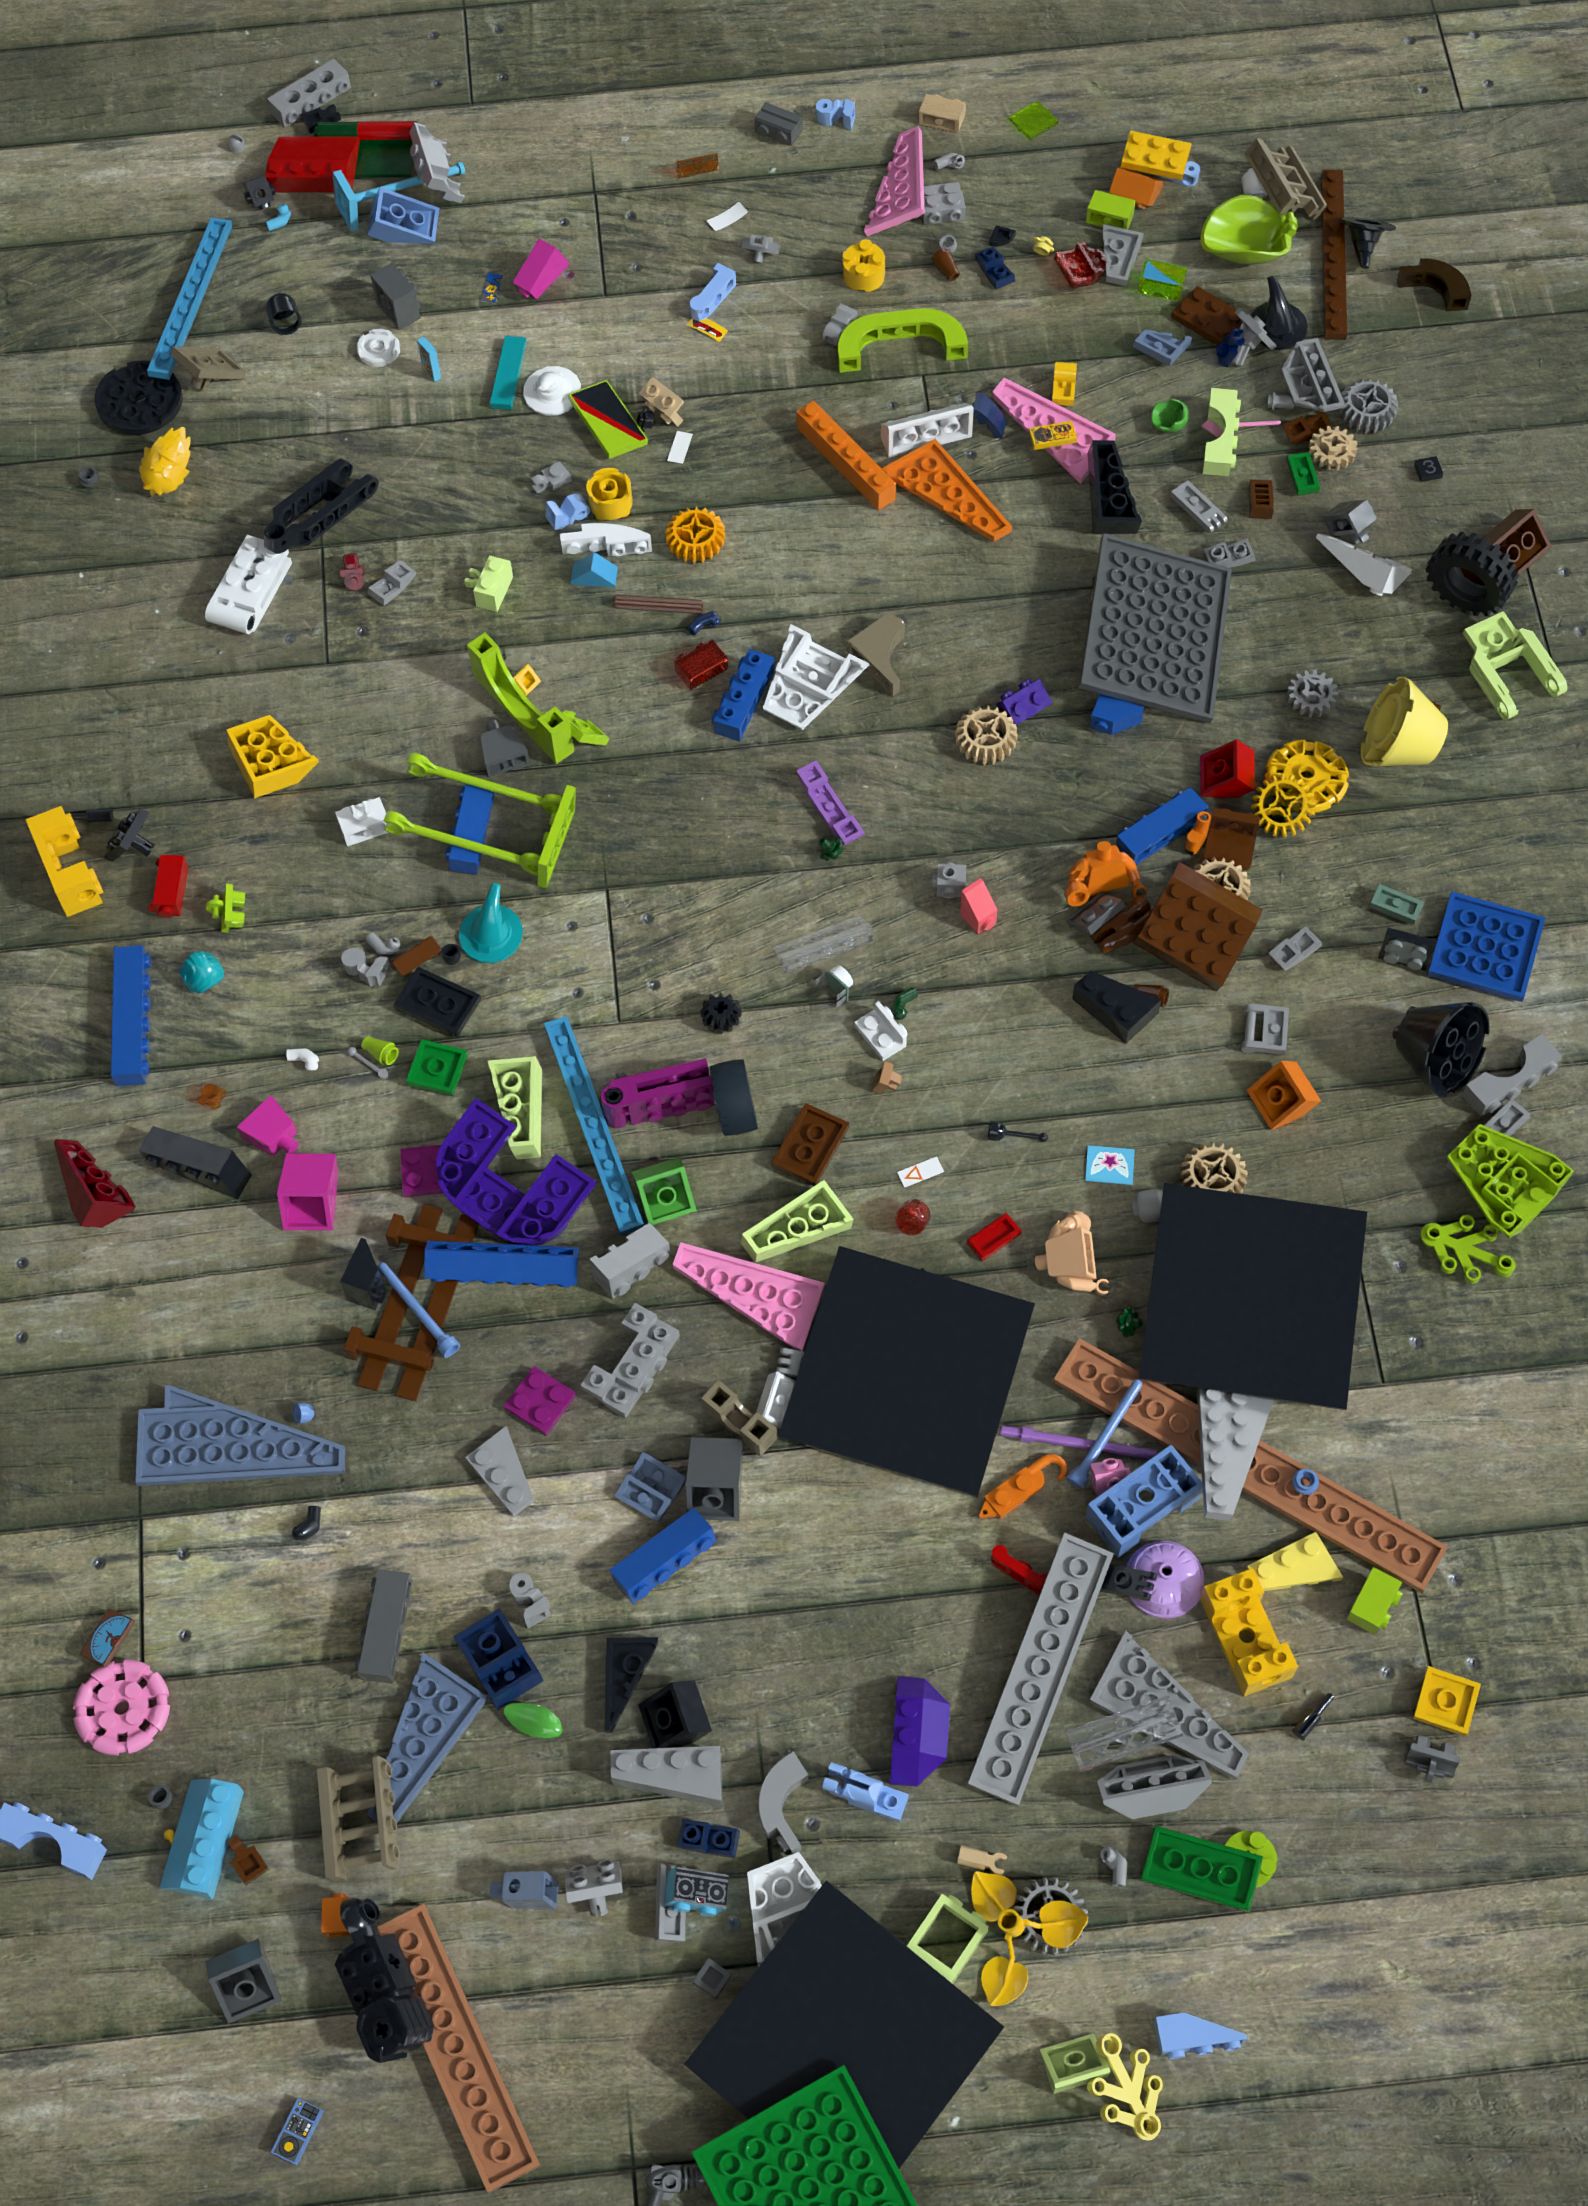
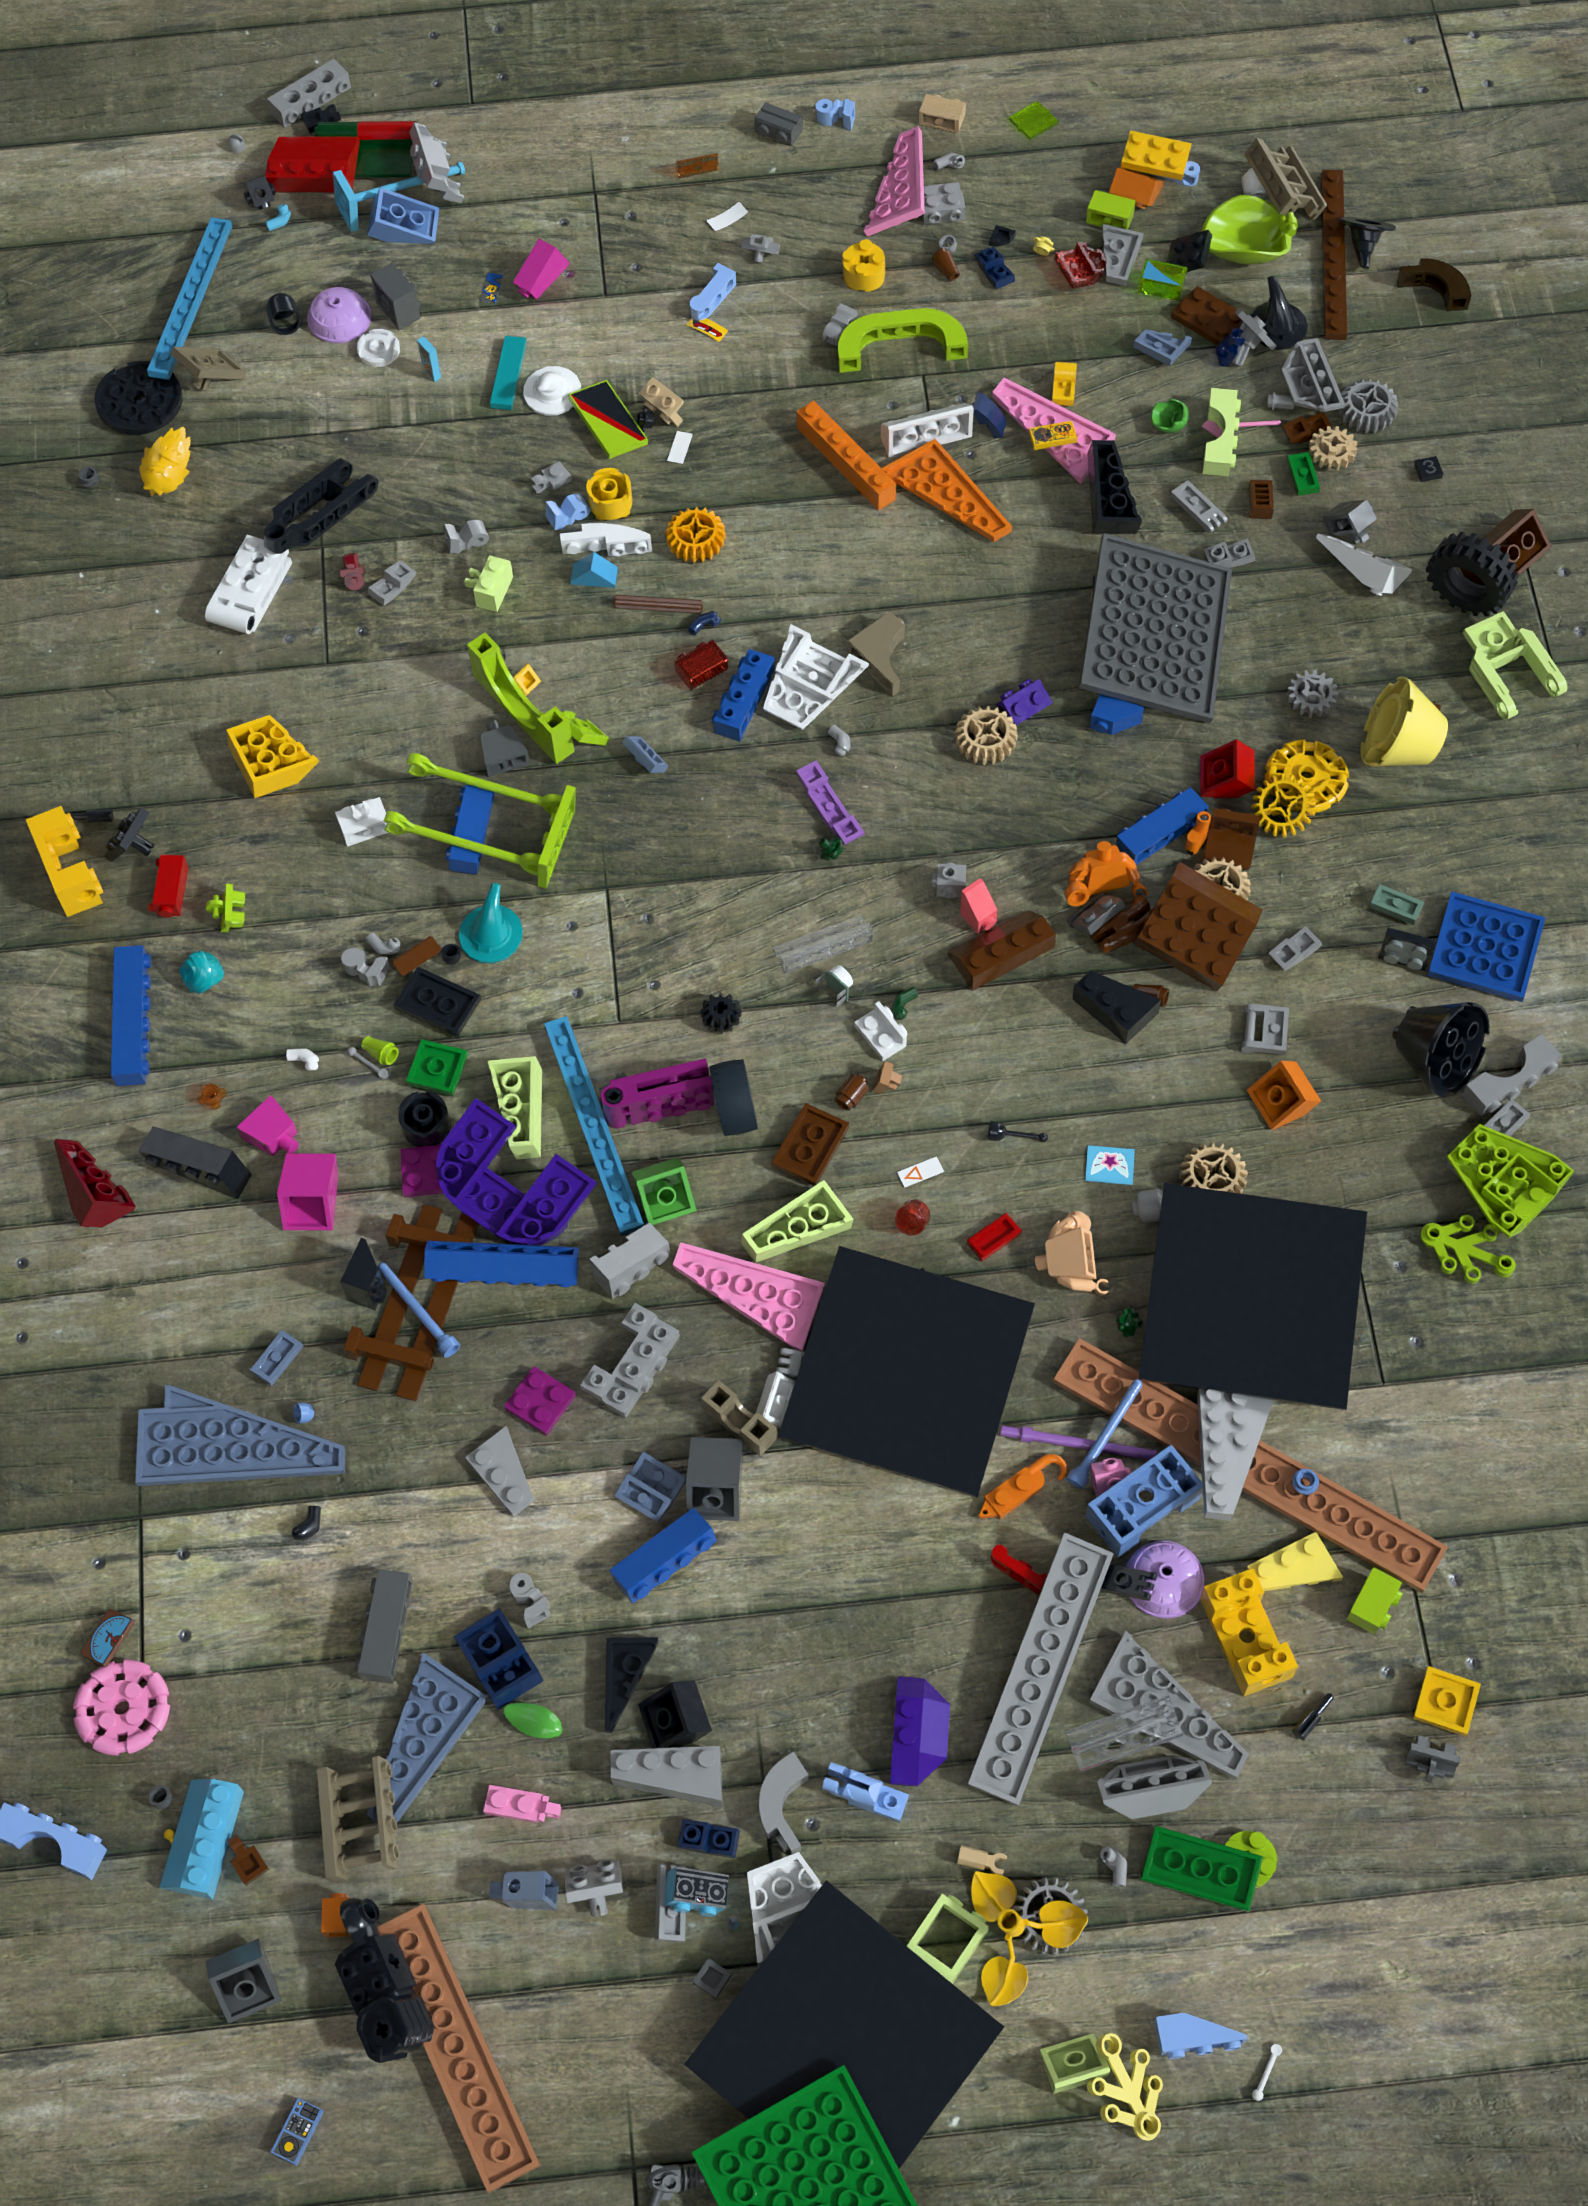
(276, 1358): none -> sand blue plate
(338, 315): none -> lavender hat
(424, 1119): none -> black brick
(471, 534): none -> light grey leg
(519, 1805): none -> bright pink hinge
(645, 754): none -> sand blue plate
(843, 740): none -> light grey arm
(851, 1092): none -> reddish brown brick
(1003, 949): none -> reddish brown slope
(1190, 250): none -> black plate
(1275, 2051): none -> white hinge

